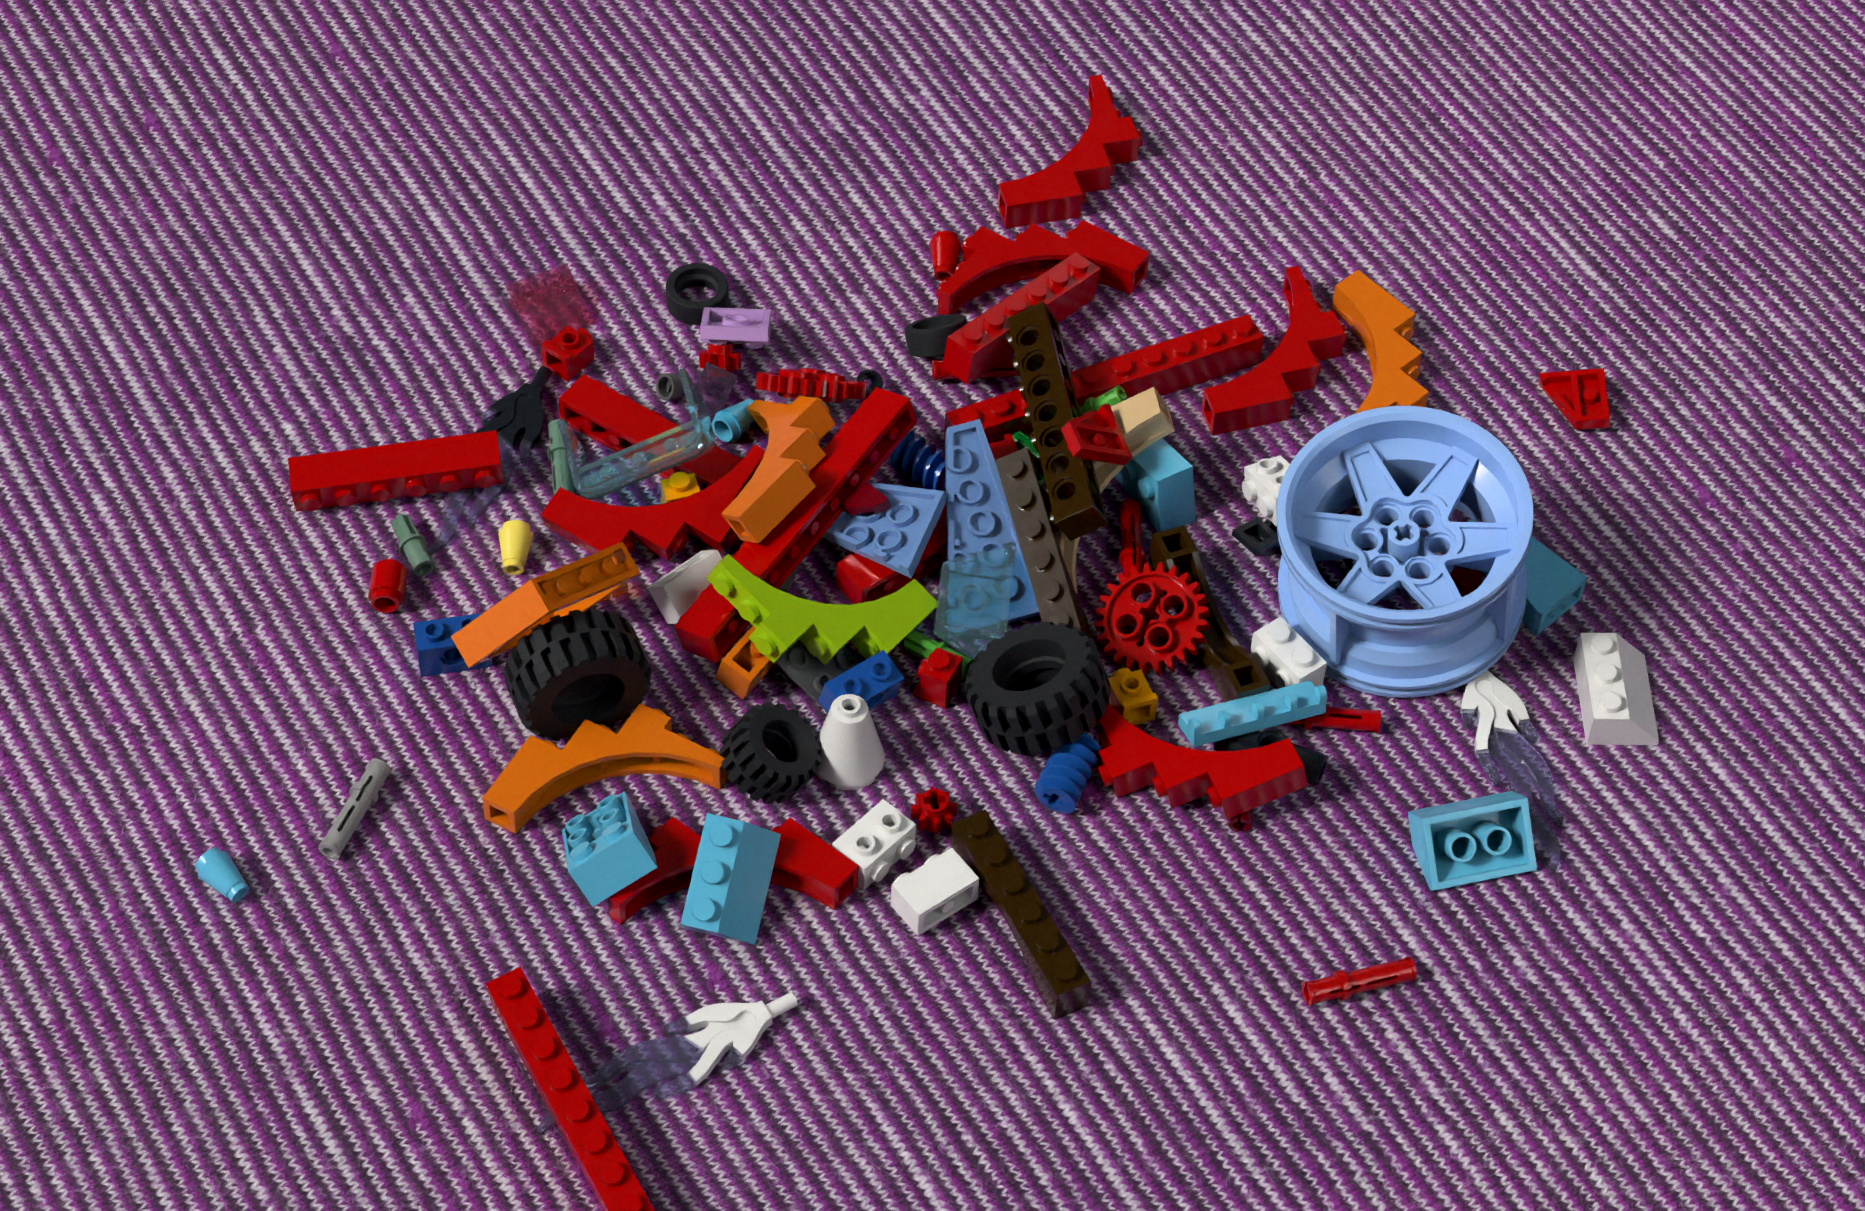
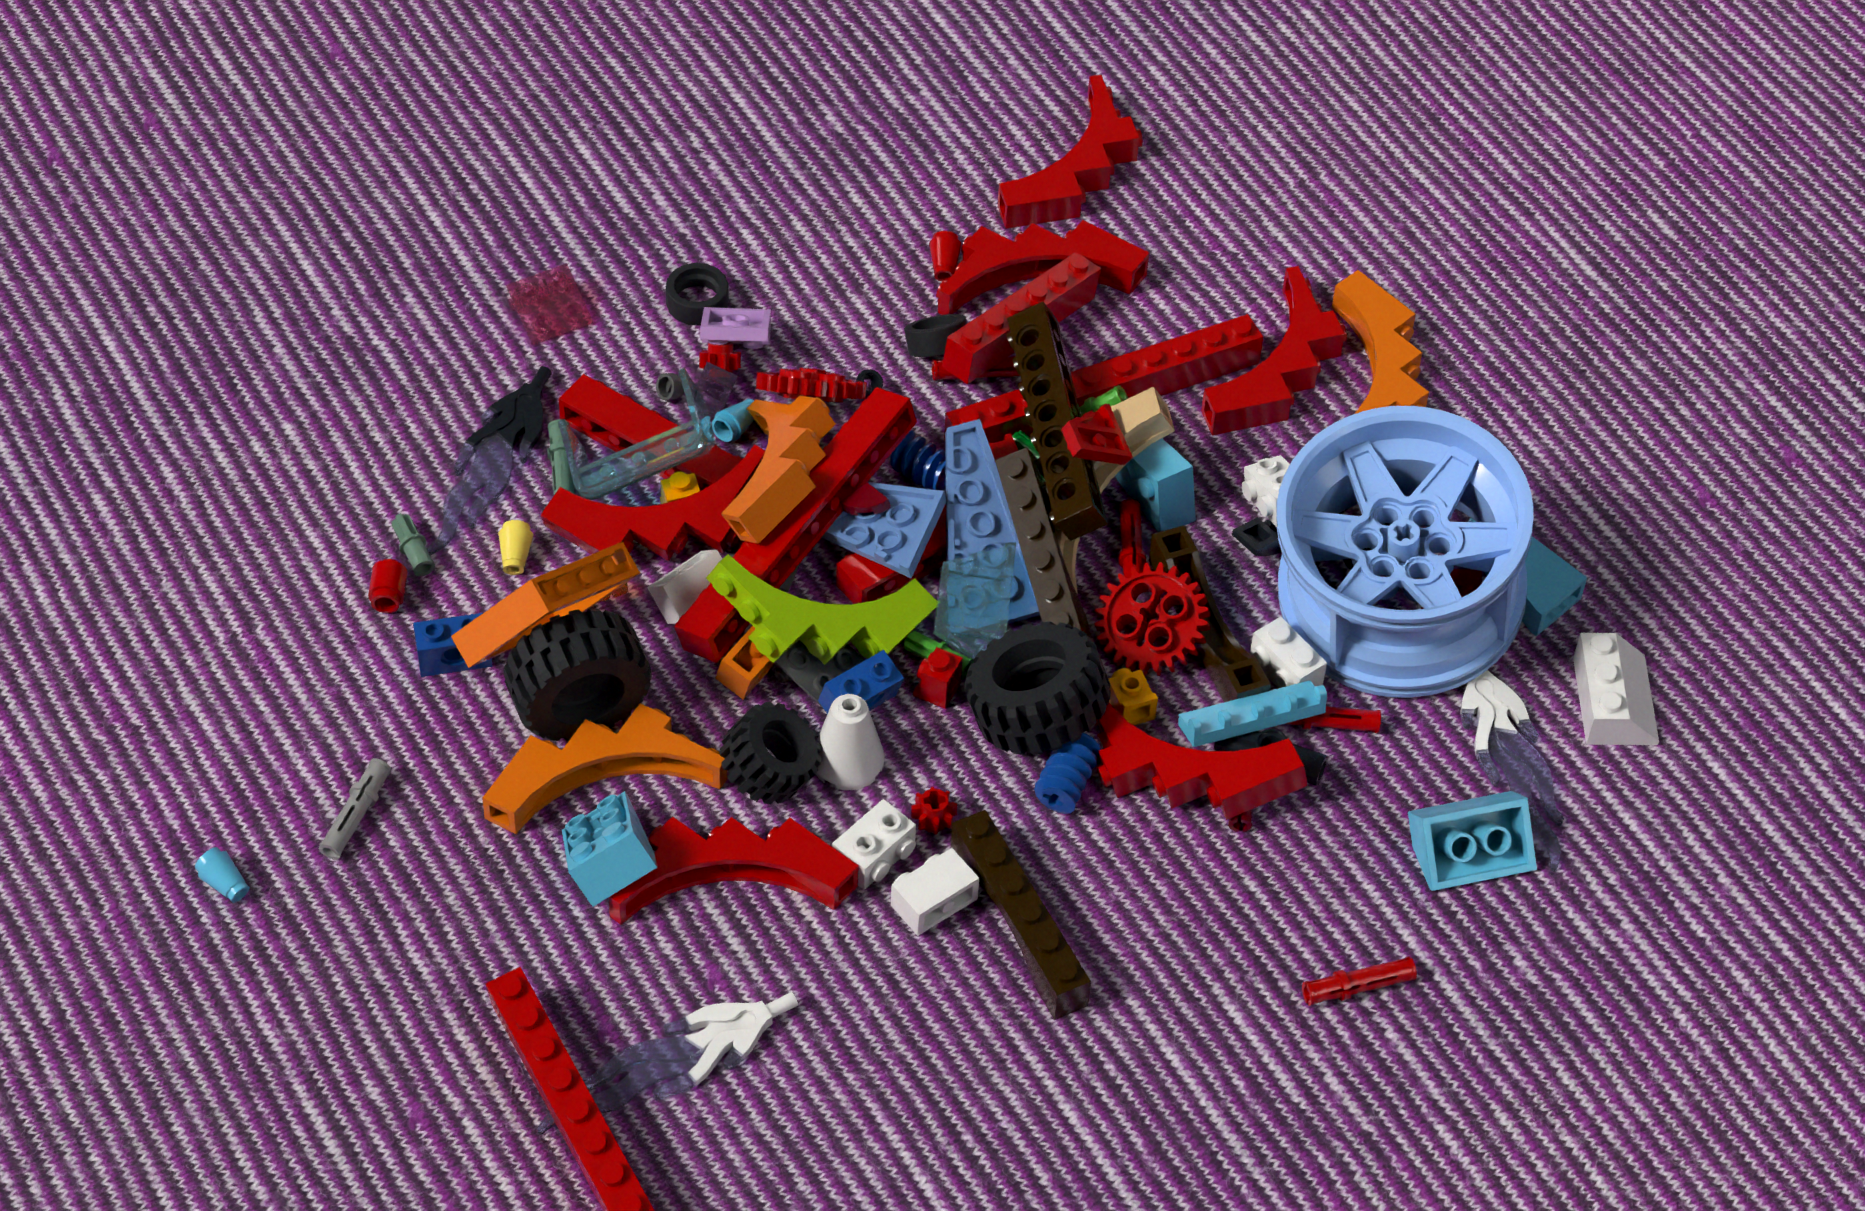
(395, 471): red brick -> none
(568, 352): red brick -> none
(730, 879): medium azure slope -> none
(1579, 396): red wing -> none

